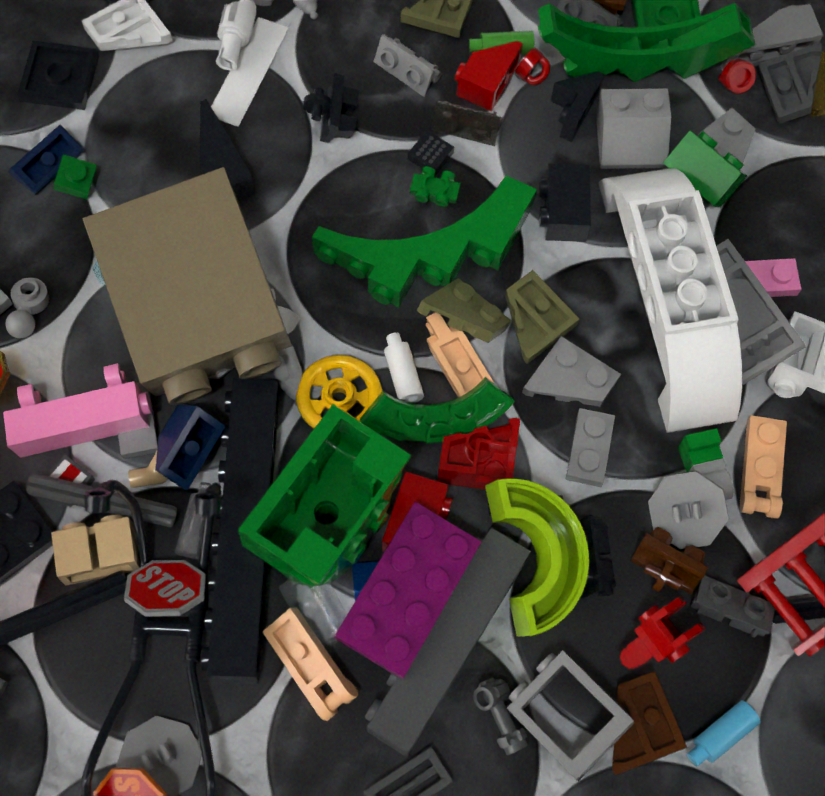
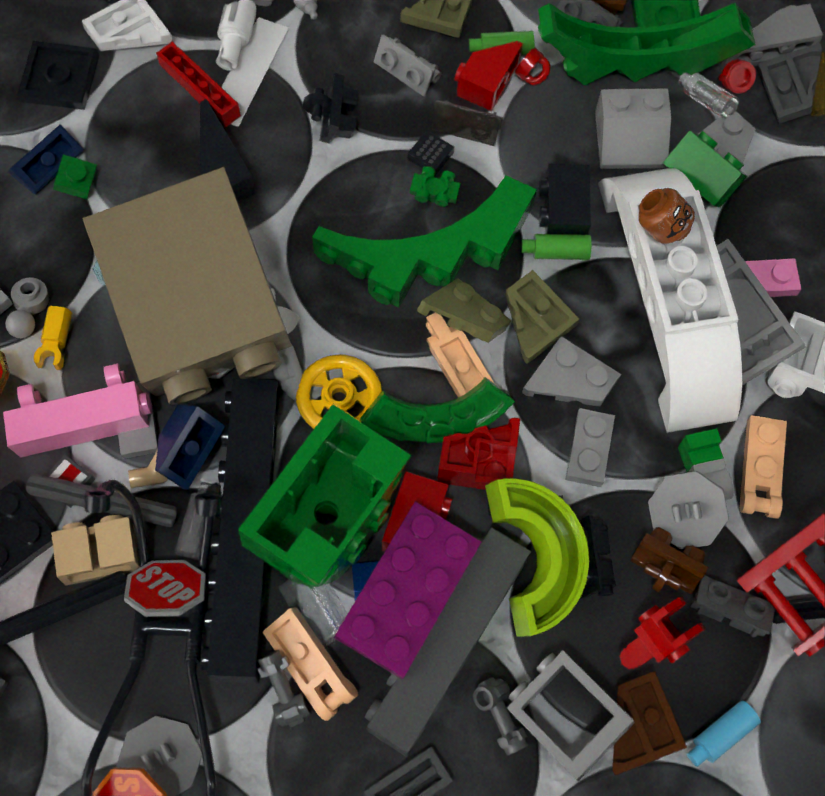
(54, 336): none -> yellow bar
(198, 83): none -> red piece
(291, 708): none -> dark grey bar
(403, 369): white cylinder -> none
(558, 246): none -> bright green cylinder
(576, 98): black slope -> none
(666, 215): none -> dark orange head
(709, 94): none -> clear cylinder

